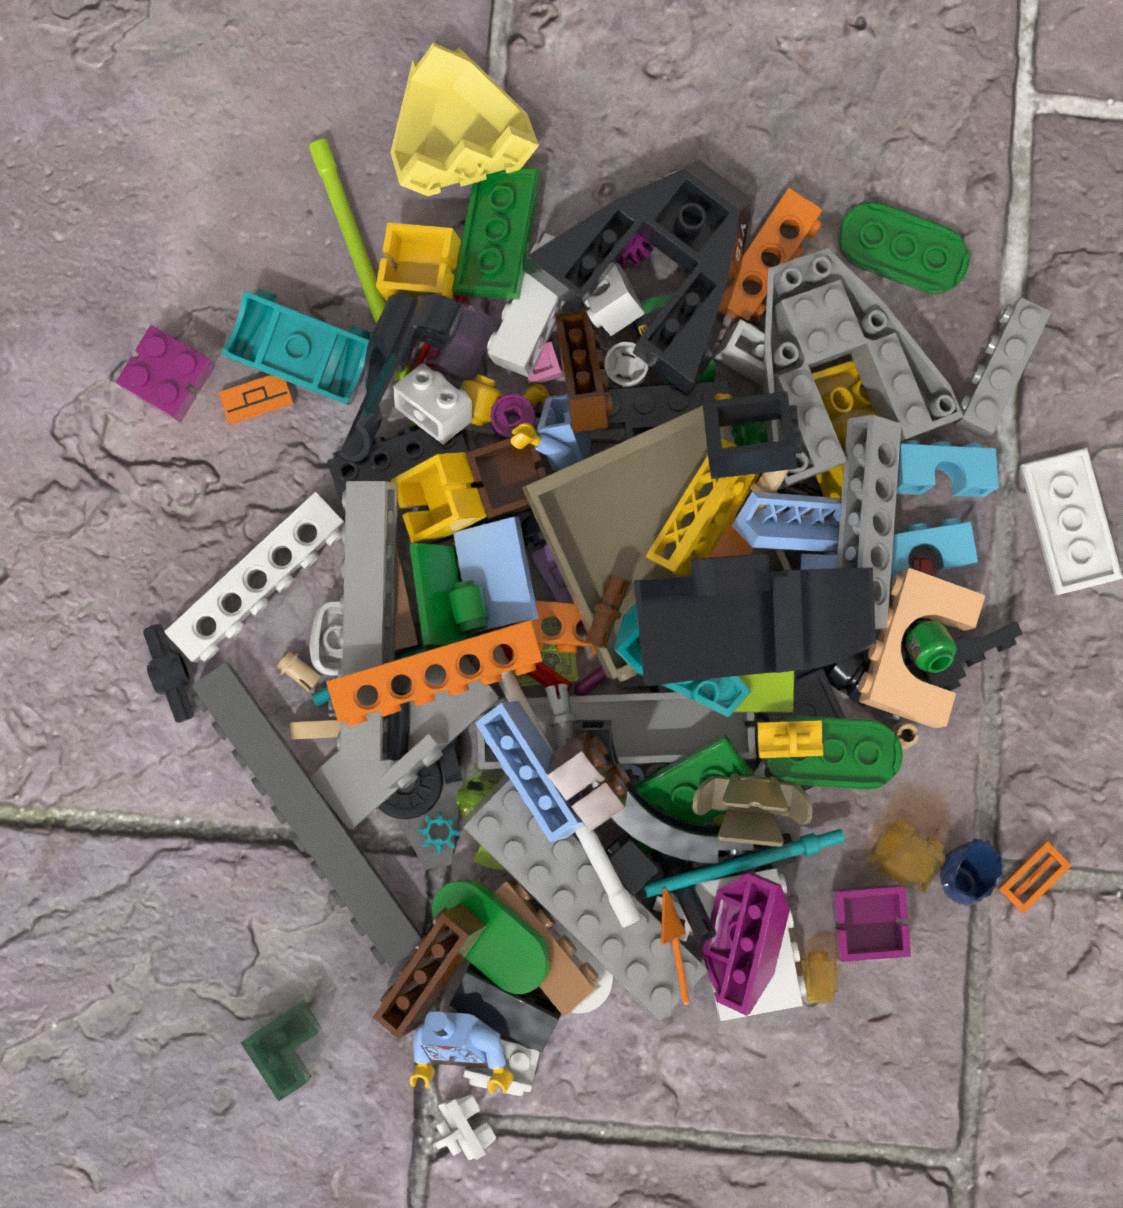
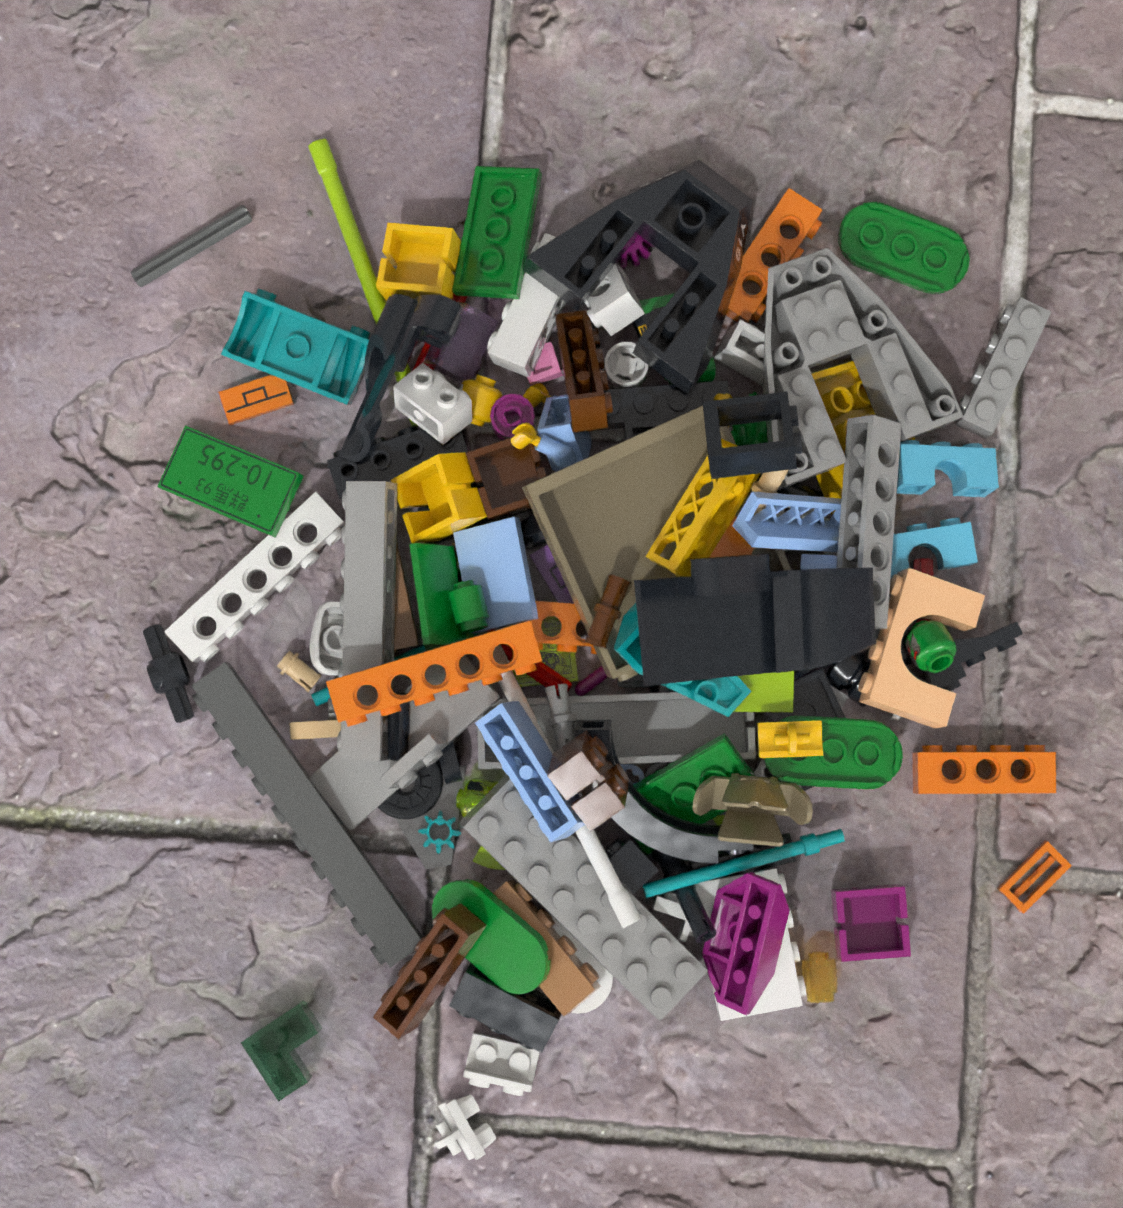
(164, 372): magenta piece -> none
(191, 245): none -> dark grey axle
(230, 481): none -> green tile
(456, 125): light yellow panel -> none
(458, 1041): light blue torso -> none
(671, 931): orange piece -> none
(906, 856): clear yellow brick -> none
(912, 735): tan pin -> none
(971, 872): dark blue hair -> none
(1038, 775): none -> orange brick
(1070, 521): white tile -> none

